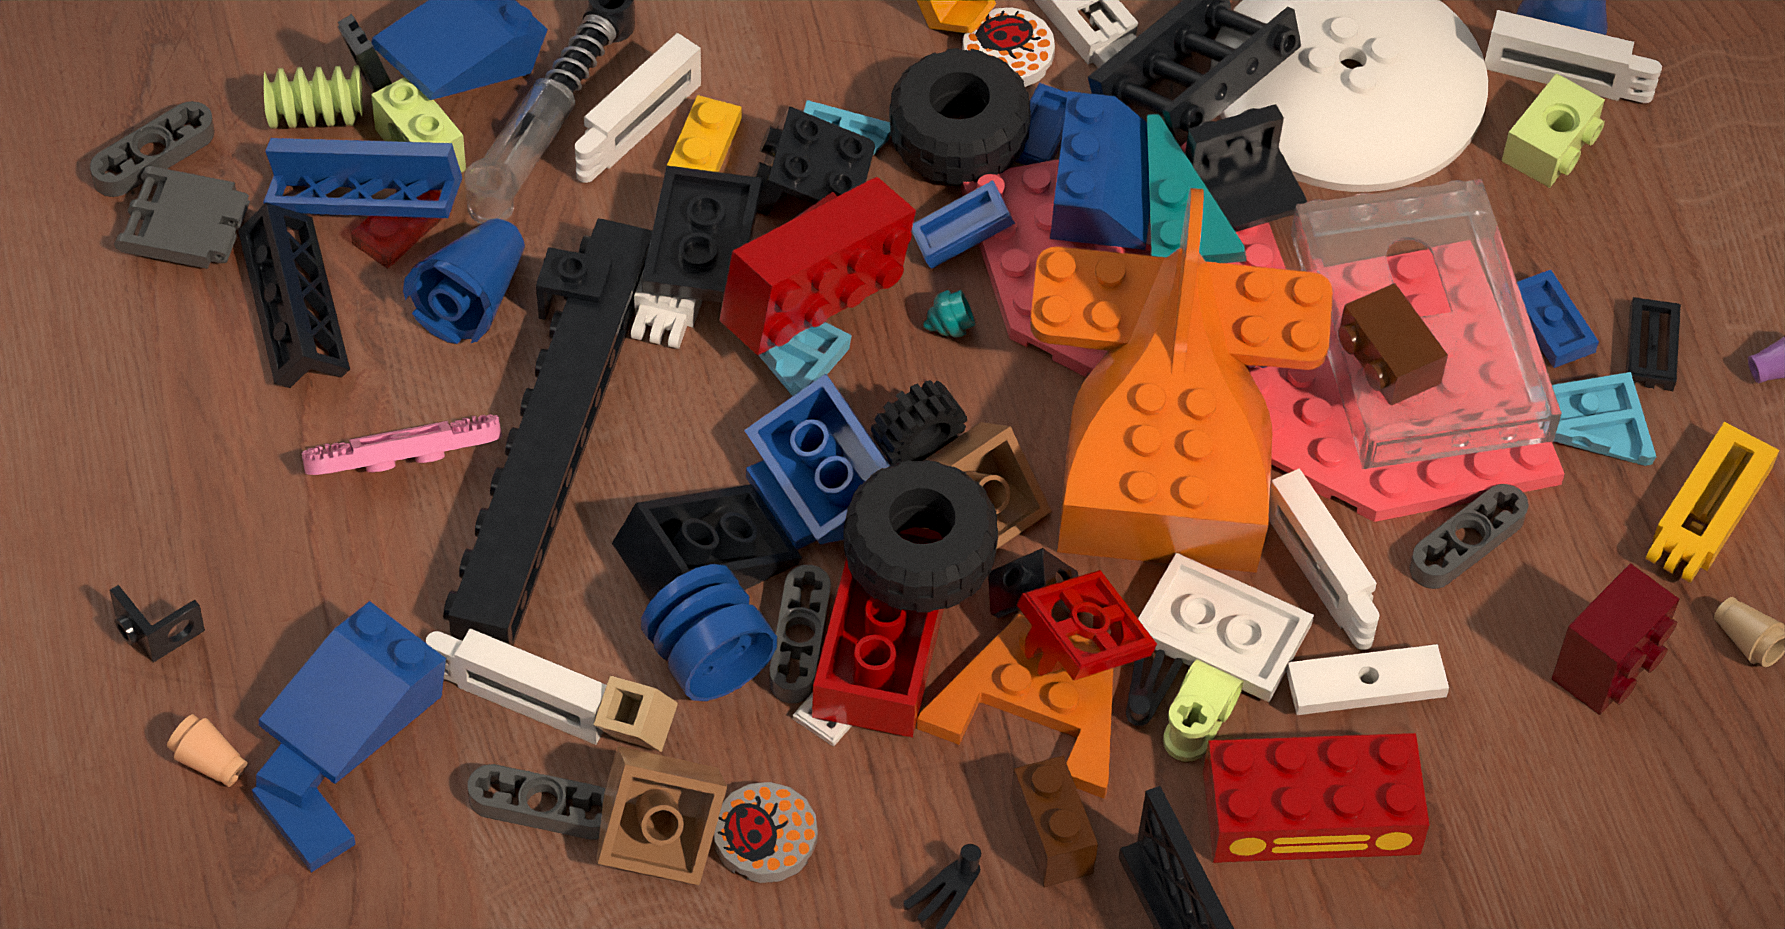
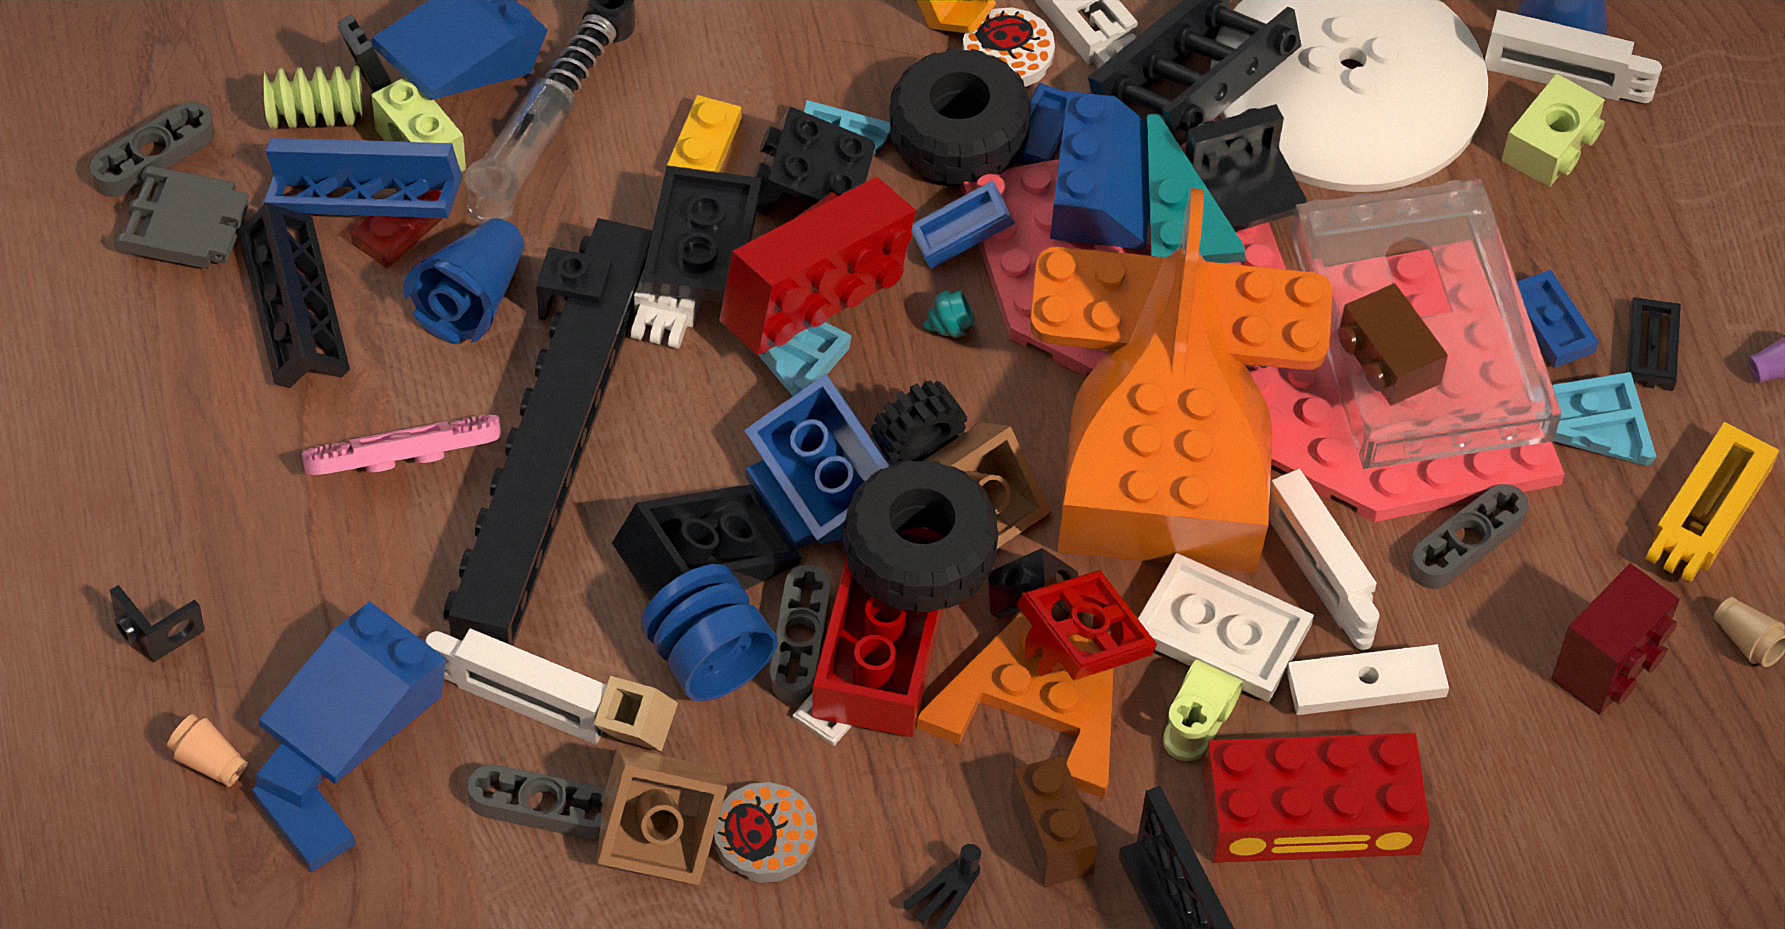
(637, 106): white hinge -> none
(1143, 702): black piece -> none

